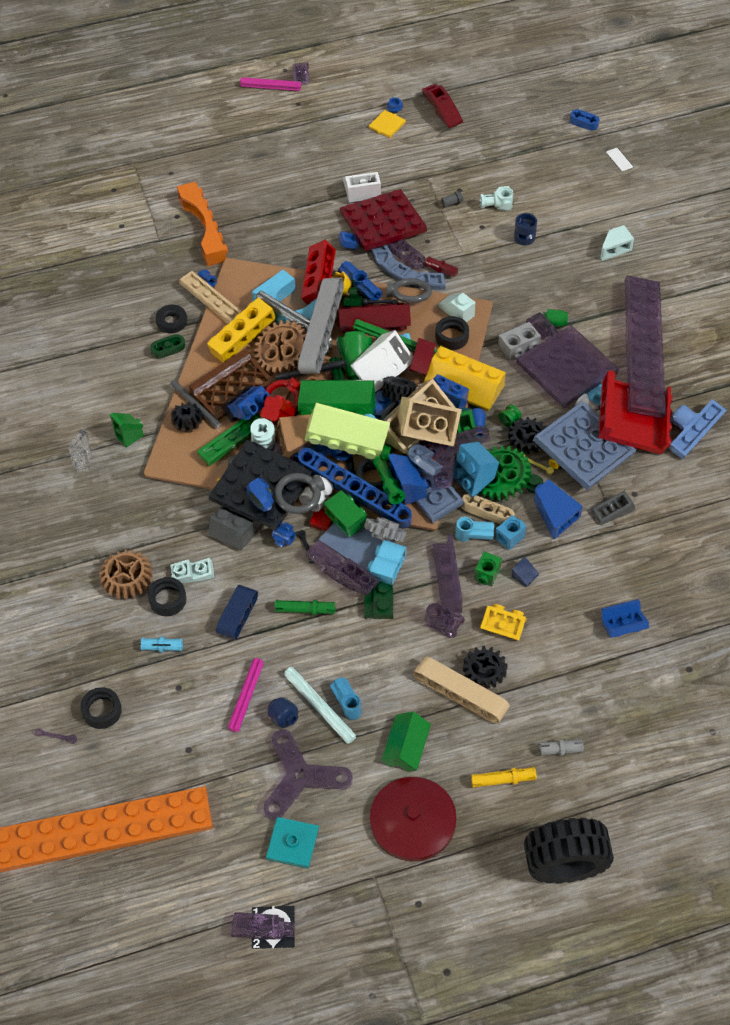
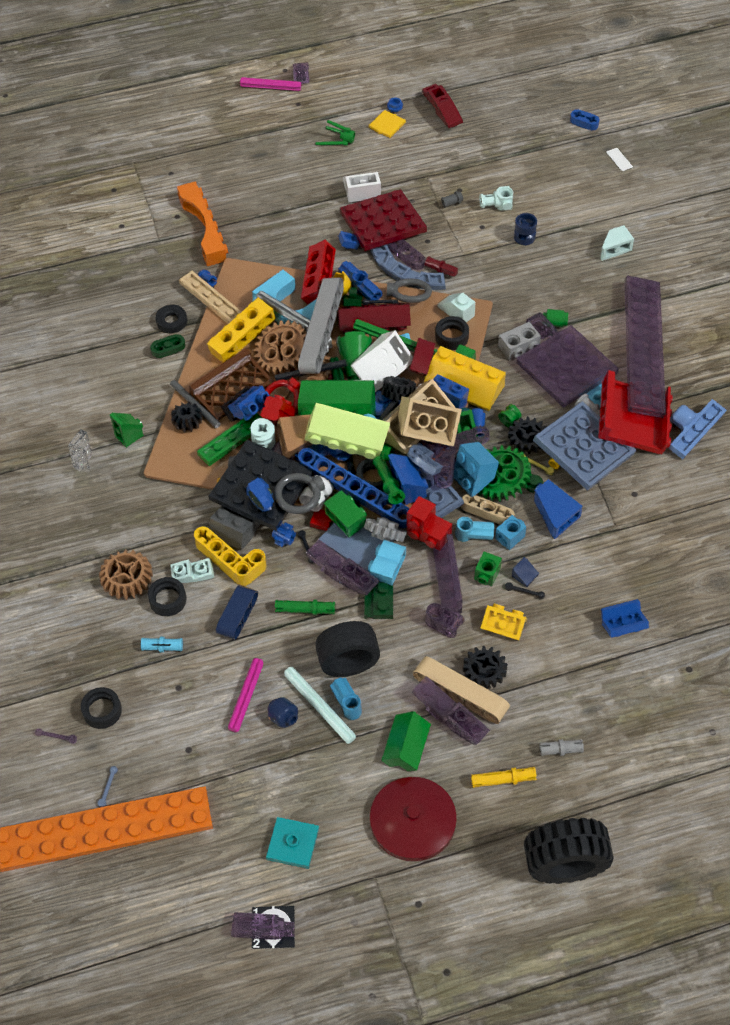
(102, 802): none -> sand blue hinge
(226, 553): none -> yellow beam
(314, 776): clear purple piece -> none
(347, 135): none -> green plant
(347, 649): none -> black tyre
(426, 526): none -> red brick
(449, 713): none -> clear purple slope
(466, 351): none -> green slope
(509, 586): none -> black hinge
(615, 500): dark grey slope -> none

